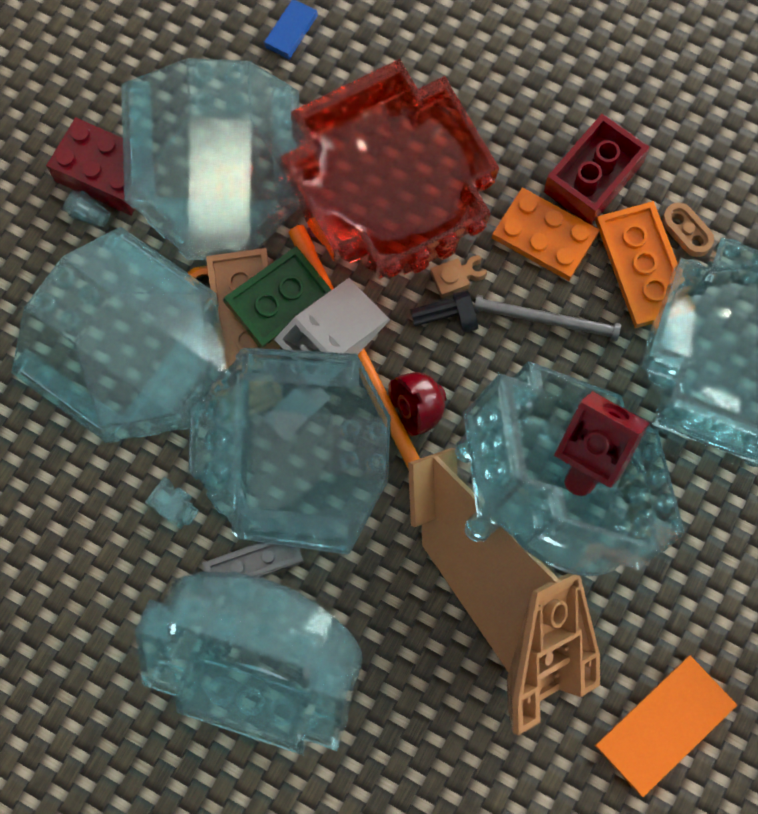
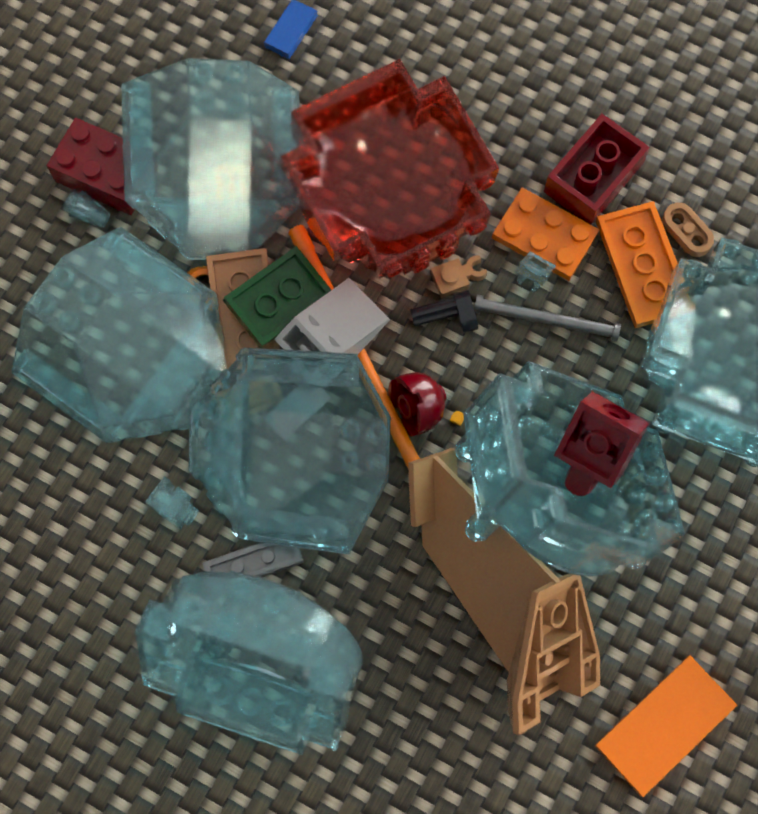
(457, 418): none -> light orange piece
(535, 269): none -> clear light blue tile

